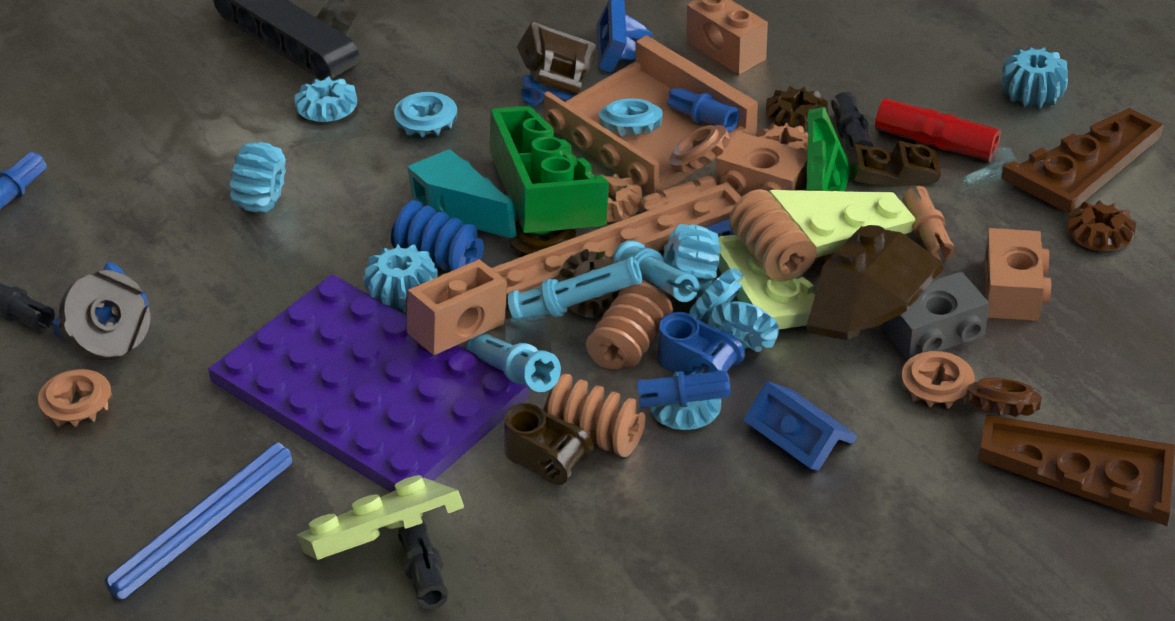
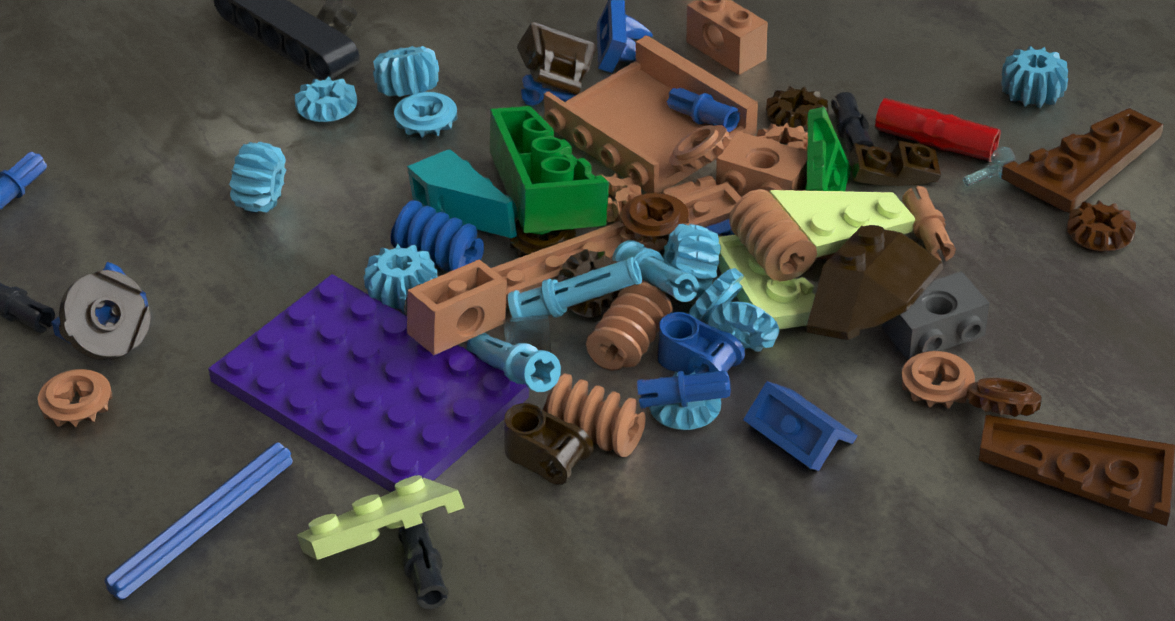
(406, 71): none -> medium azure gear
(630, 117): medium azure gear -> none
(656, 206): none -> reddish brown gear
(1015, 274): nougat brick -> none

